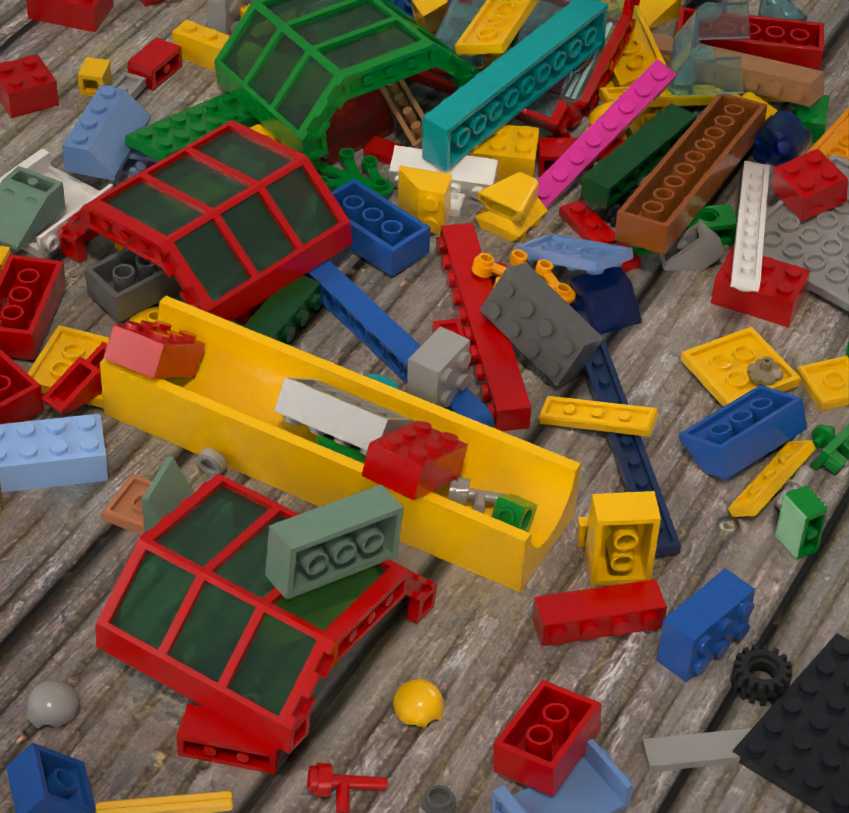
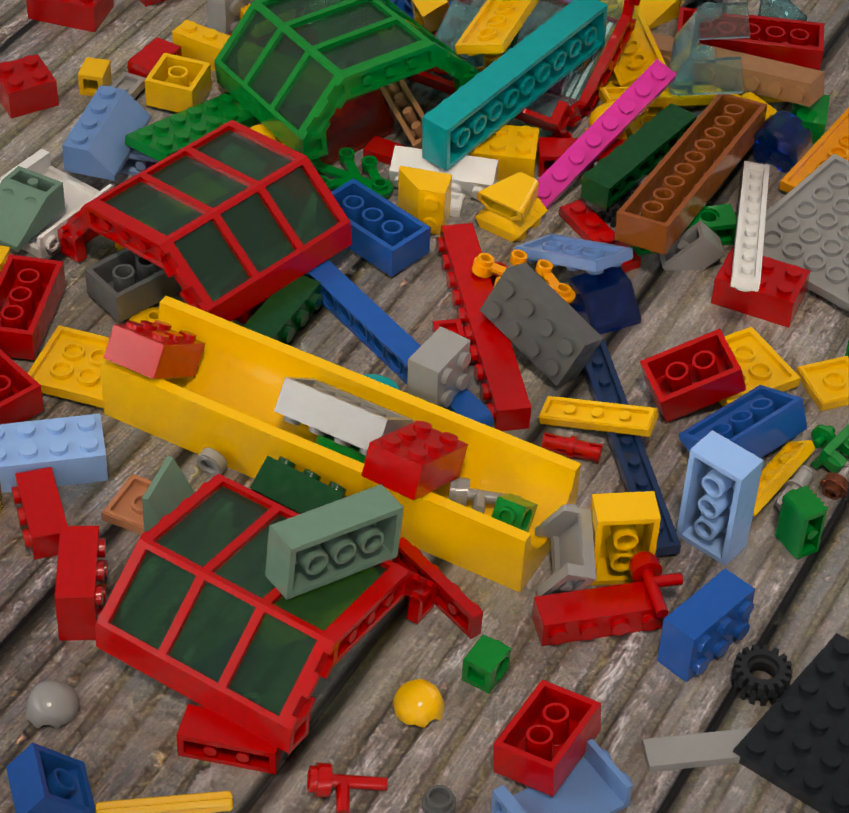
(39, 511): none -> red brick
(78, 383): red slope -> none
(79, 582): none -> red brick
(177, 83): none -> yellow brick
(293, 488): none -> dark green brick
(449, 597): none -> red plate
(486, 663): none -> green brick
(571, 550): none -> light grey panel
(572, 447): none -> red pin
(647, 568): none -> red piece
(693, 375): none -> red brick
(719, 497): none -> light blue brick
(765, 371): dark tan plant -> none
(810, 184): red brick -> none
(834, 486): none -> copper plate

